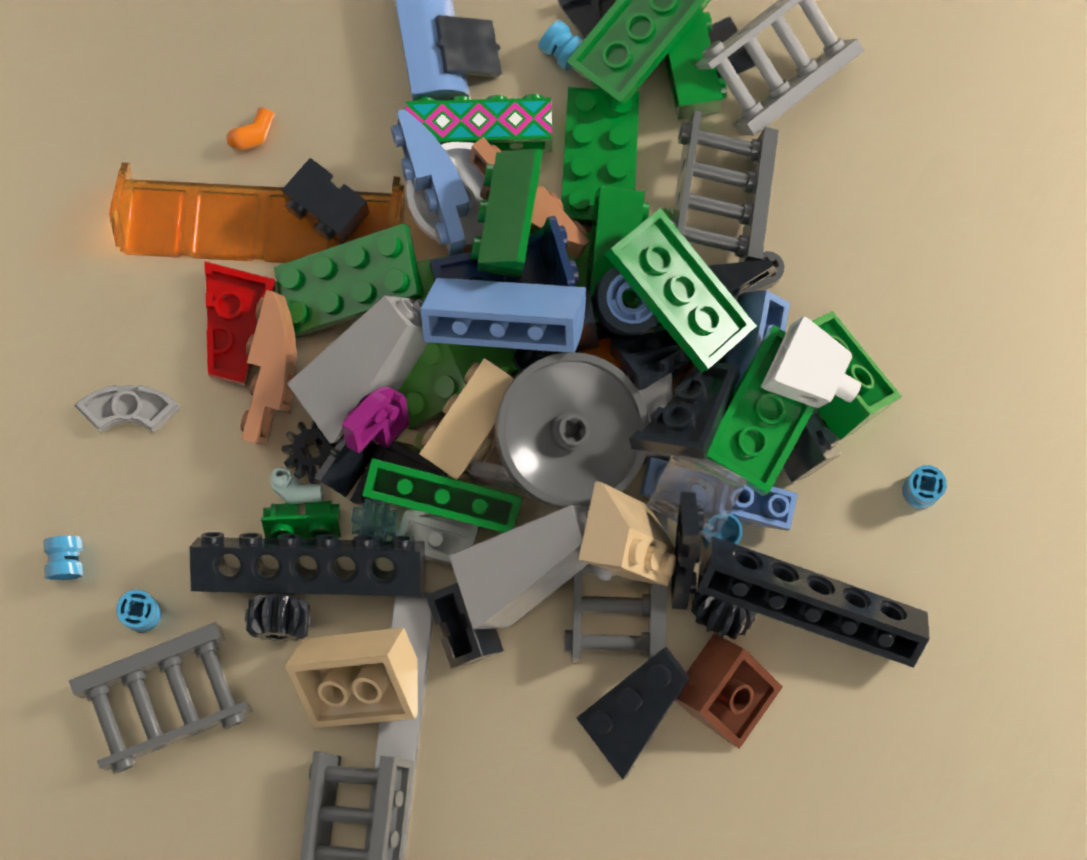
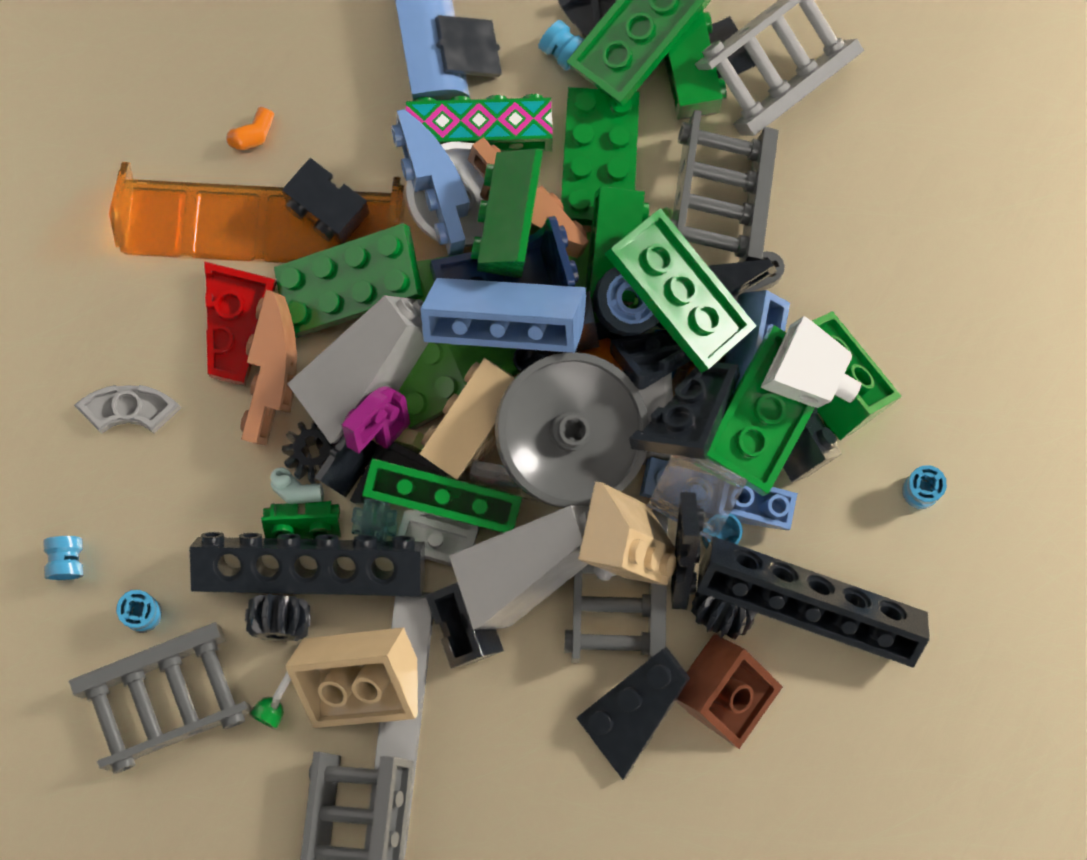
(269, 709): none -> green hinge

